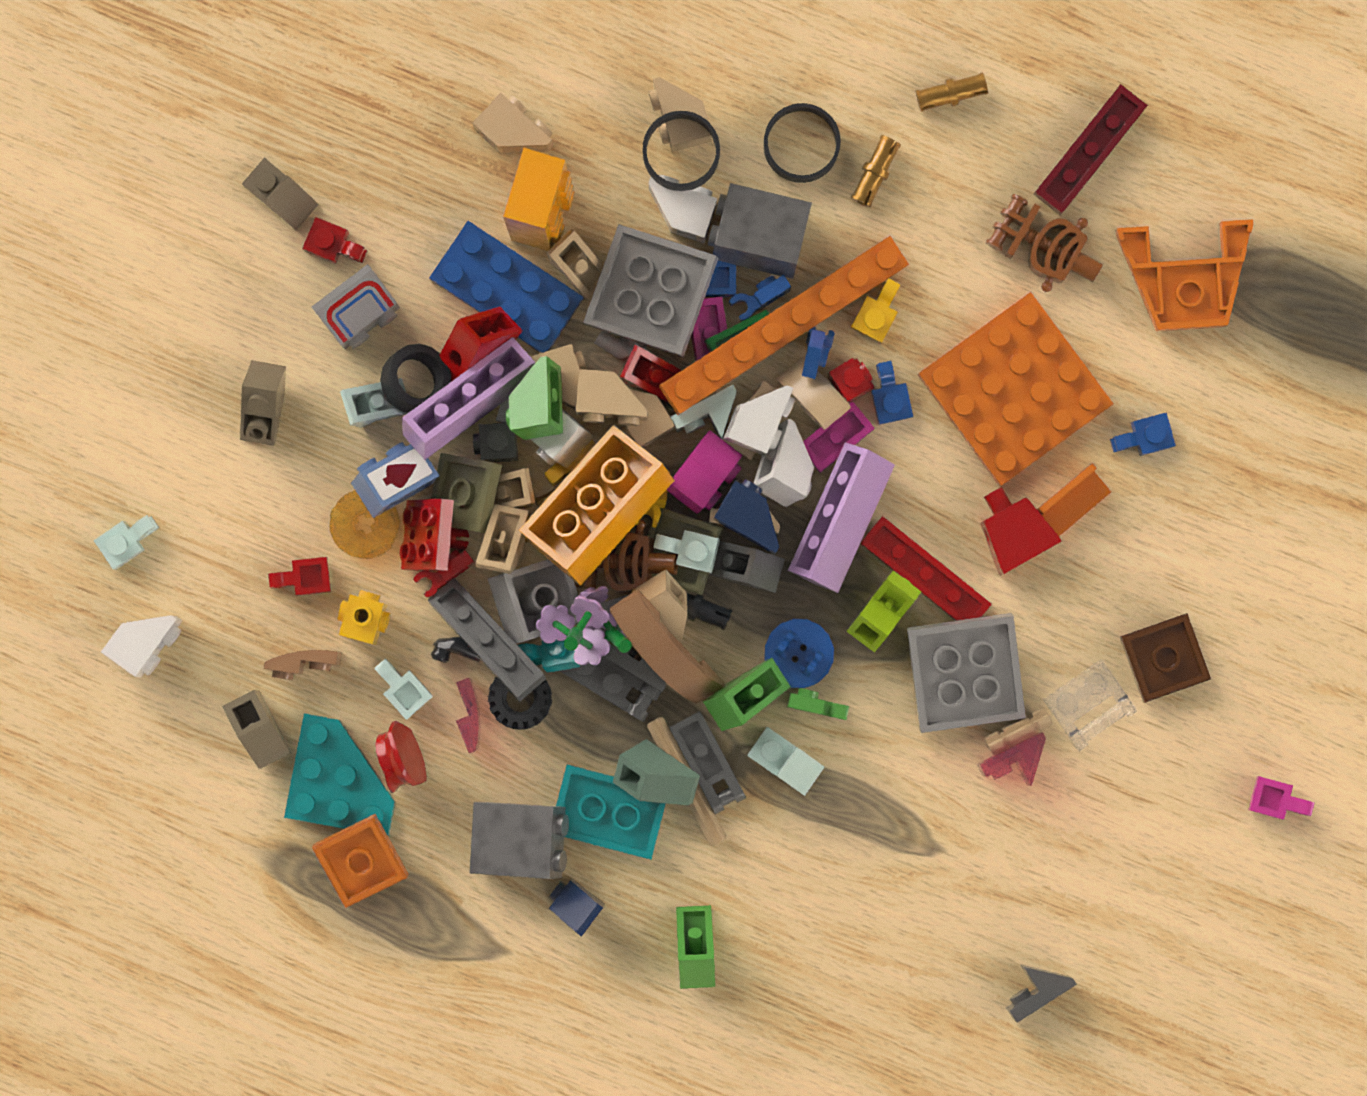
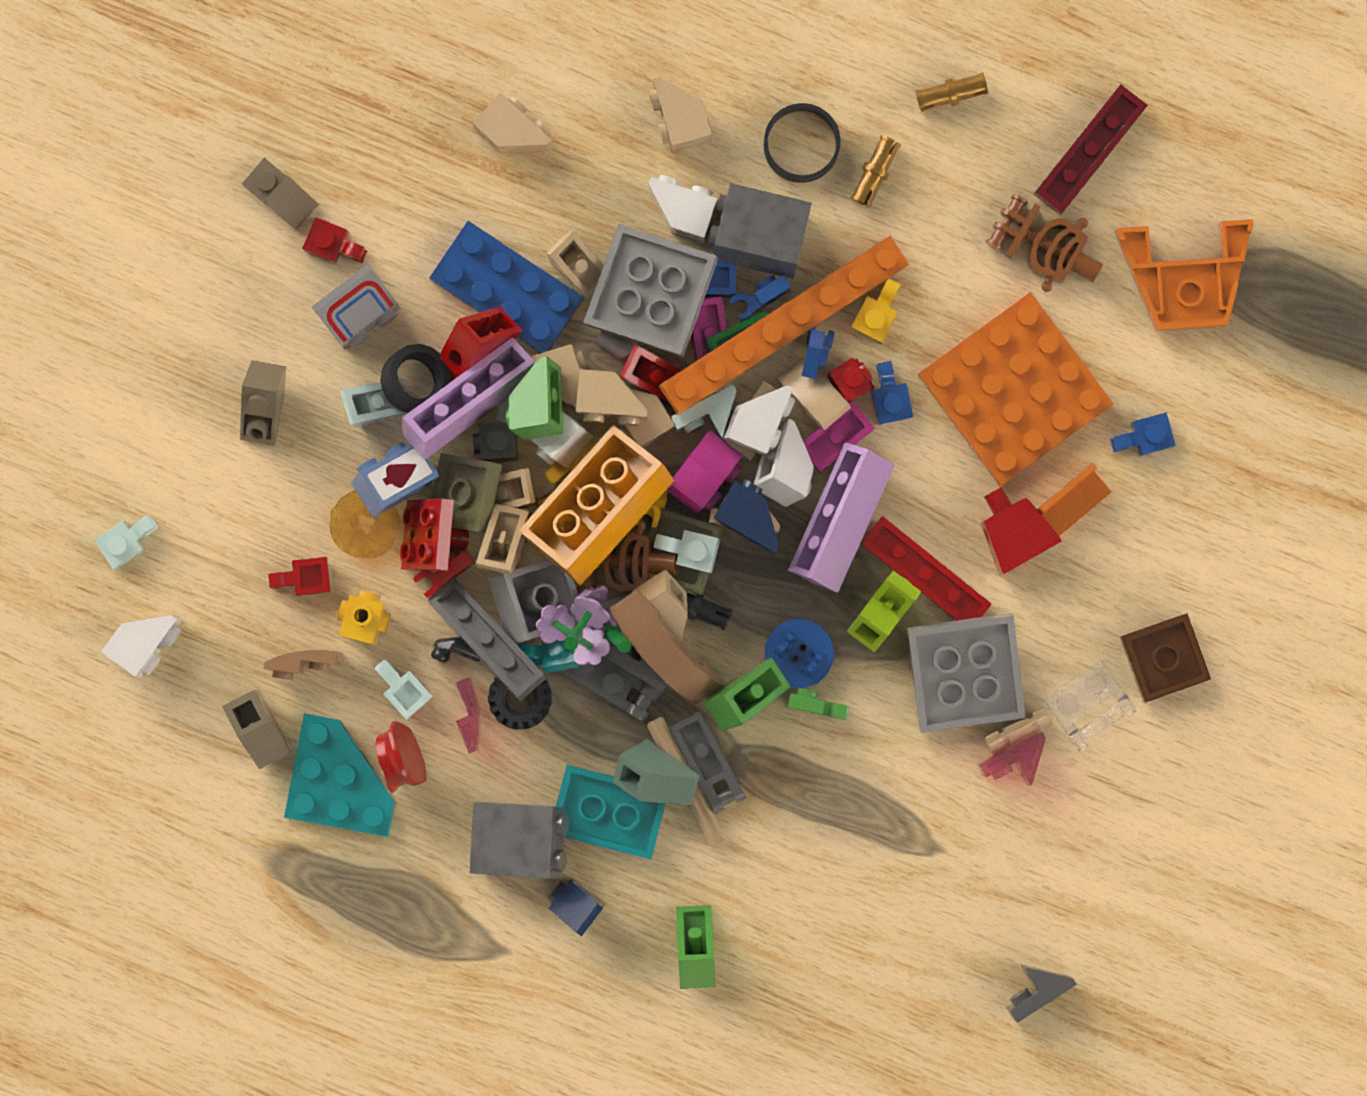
(360, 860): orange plate -> none
(538, 199): light orange brick -> none
(681, 115): black tyre -> none
(747, 566): dark grey slope -> none
(785, 761): light aqua slope -> none
(1275, 798): dark pink plate -> none

